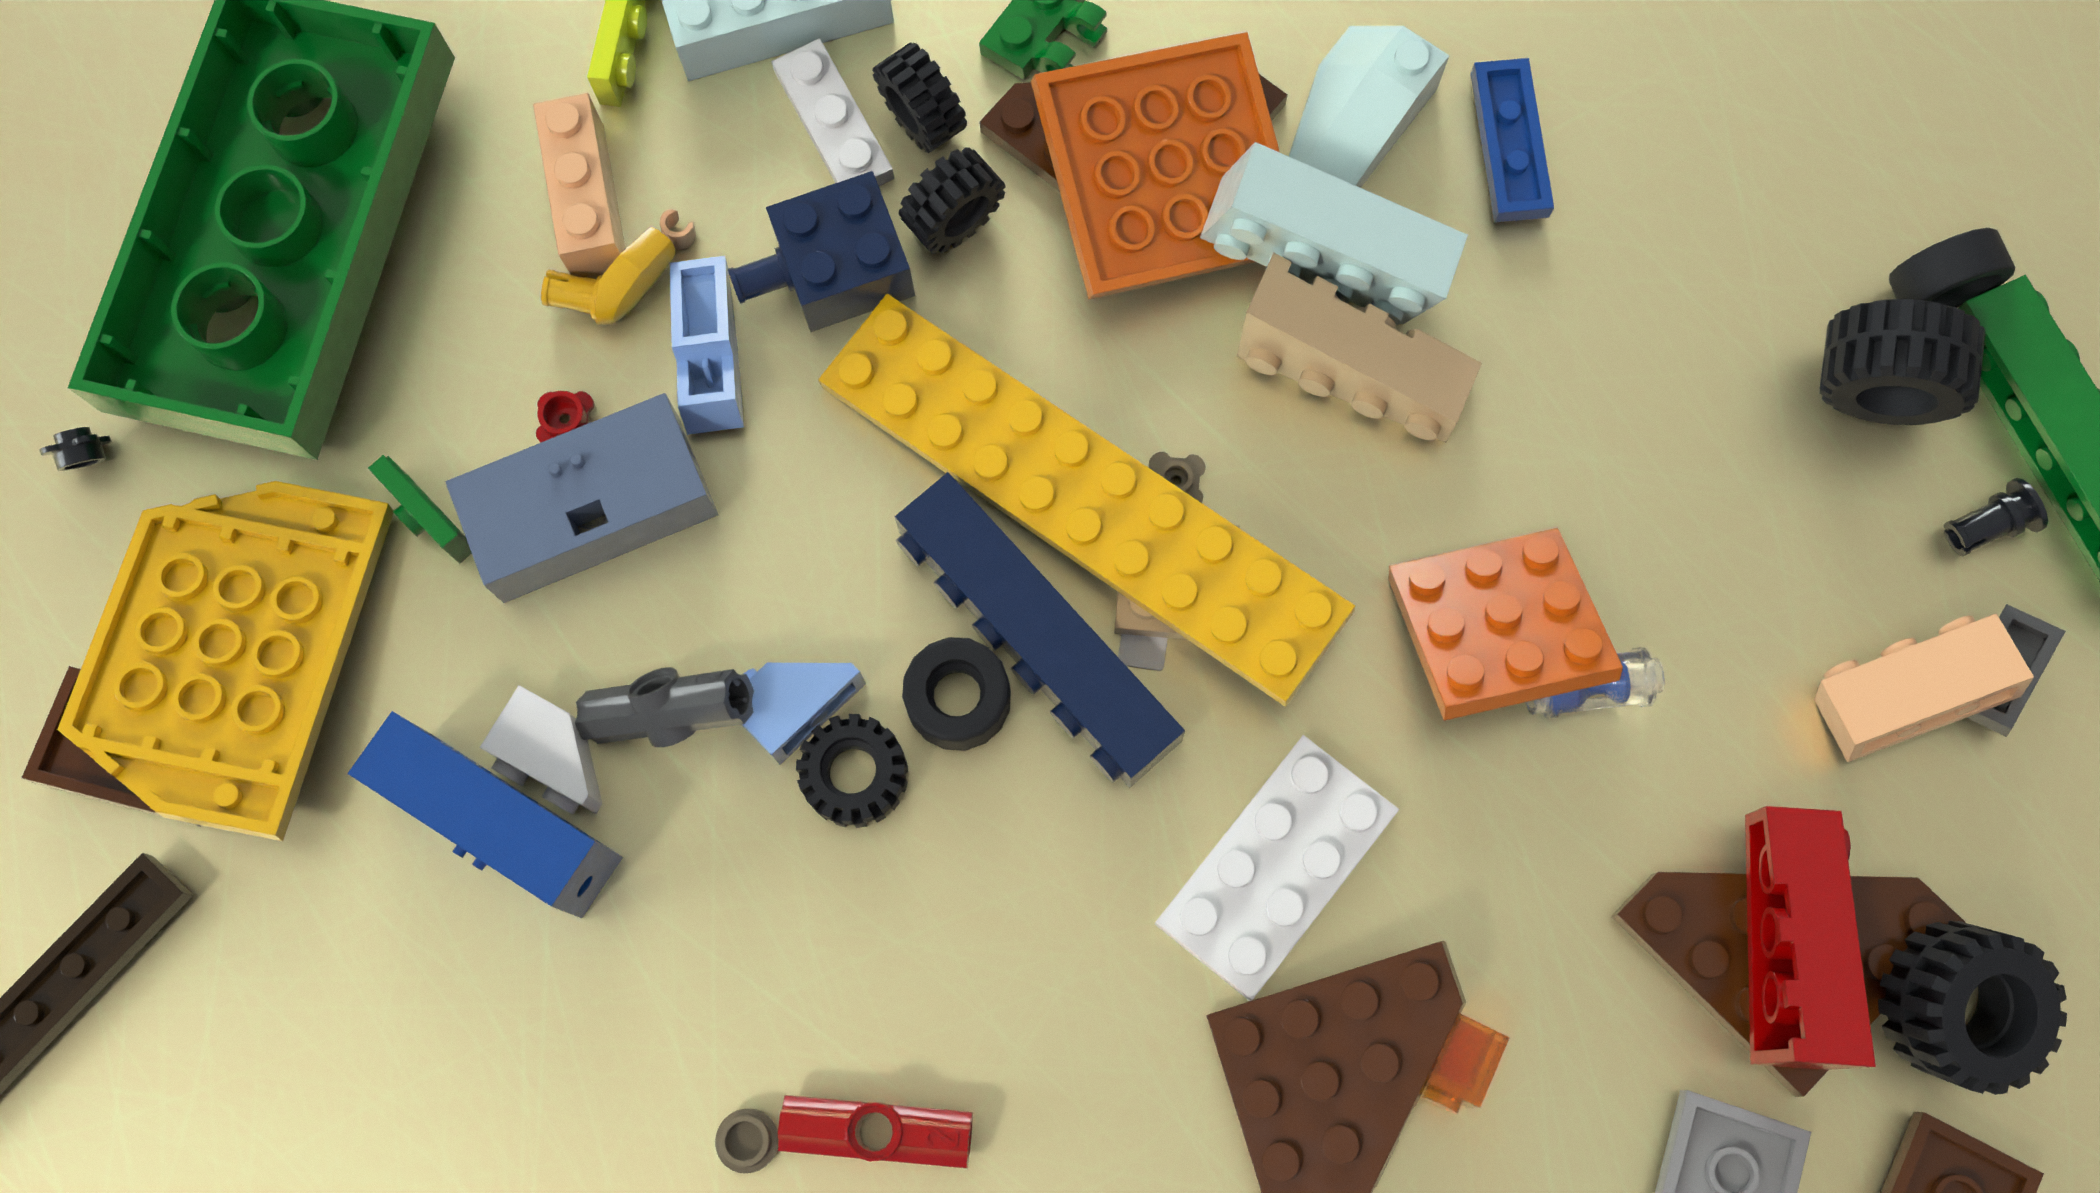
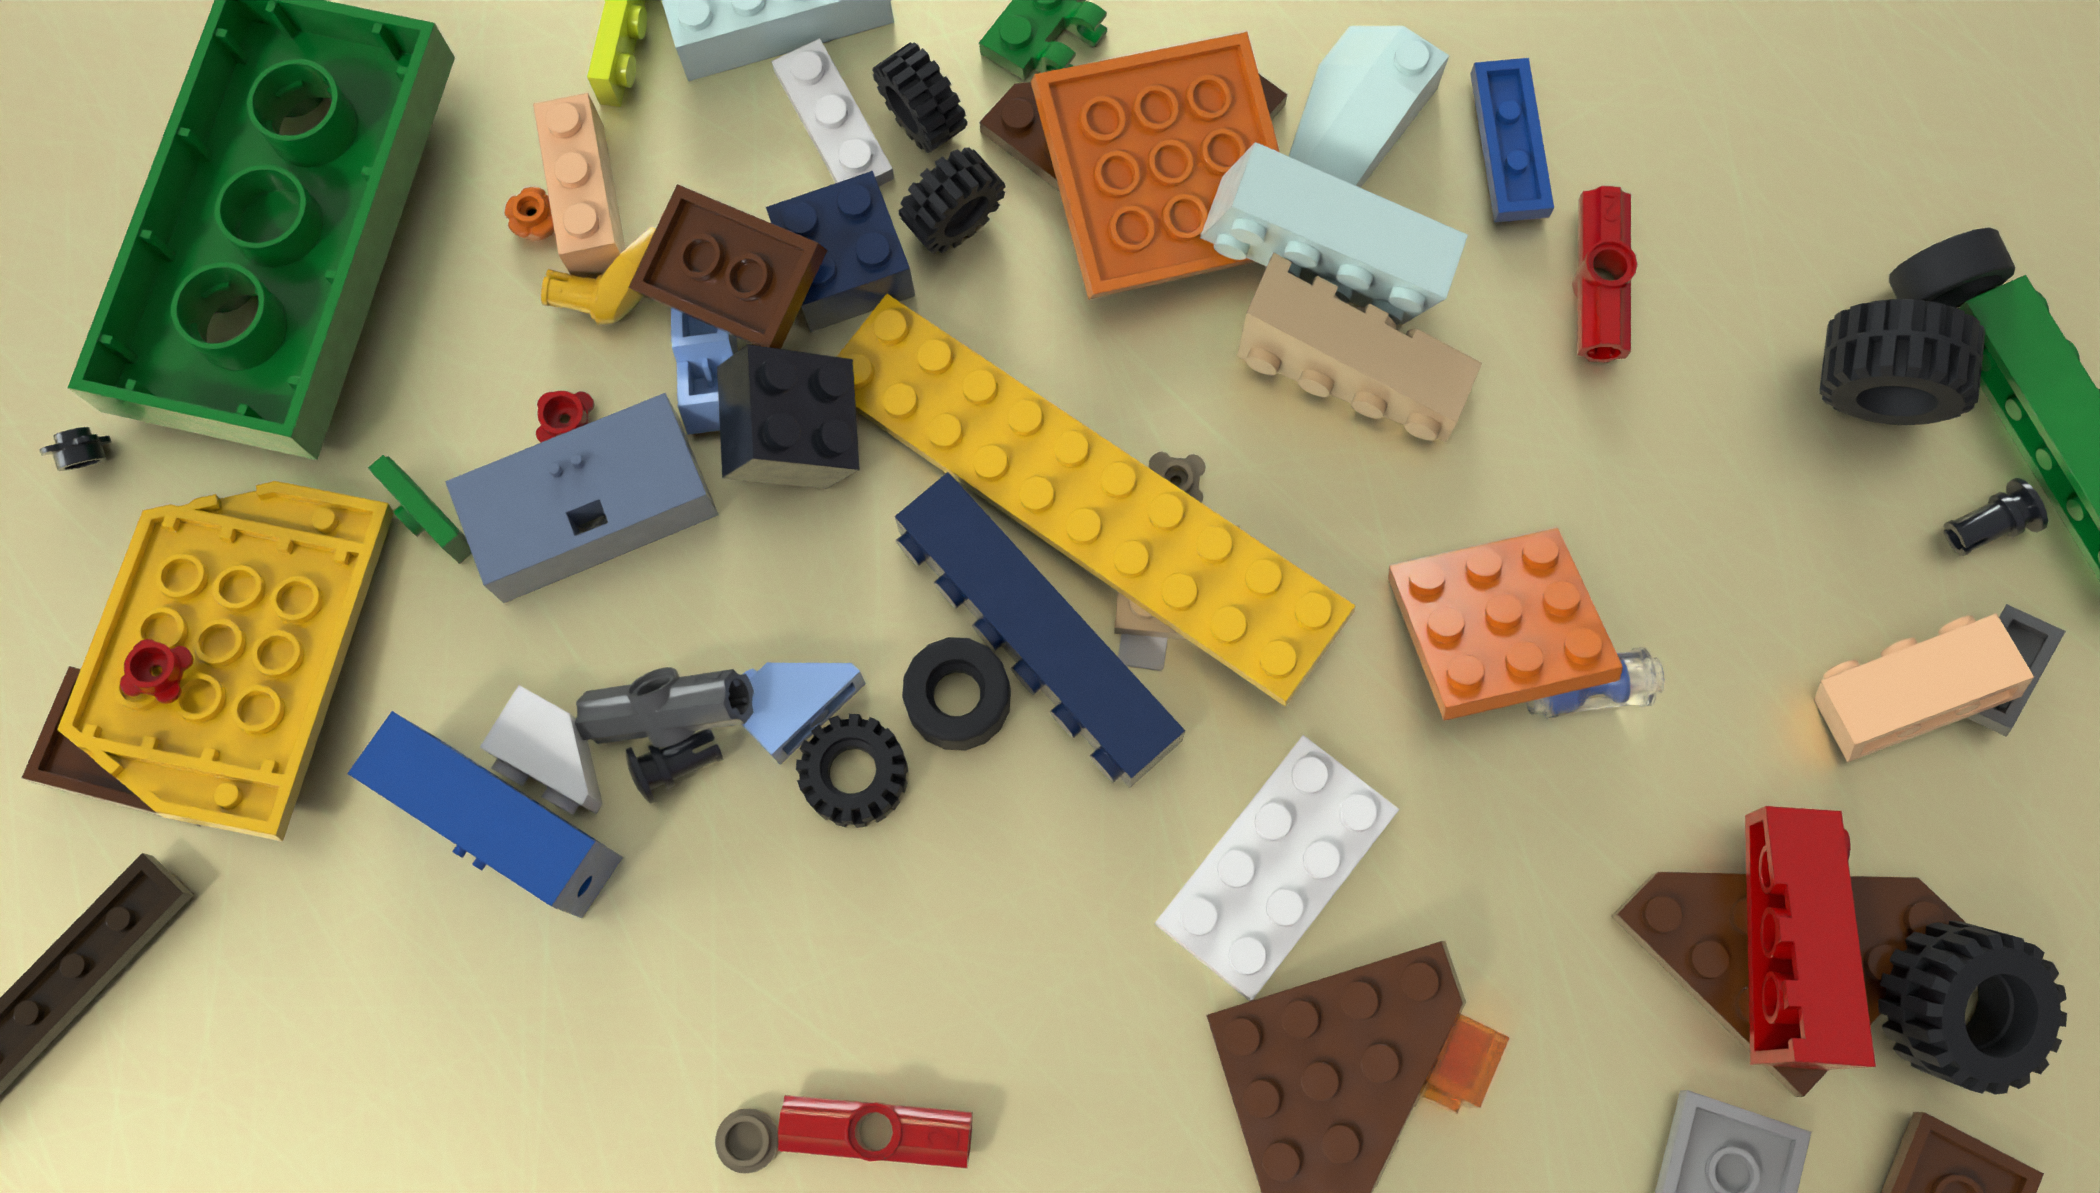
(143, 659): none -> red plate
(530, 227): none -> orange plate
(671, 762): none -> black pin
(728, 268): none -> reddish brown plate
(787, 417): none -> black brick
(1602, 303): none -> red piece

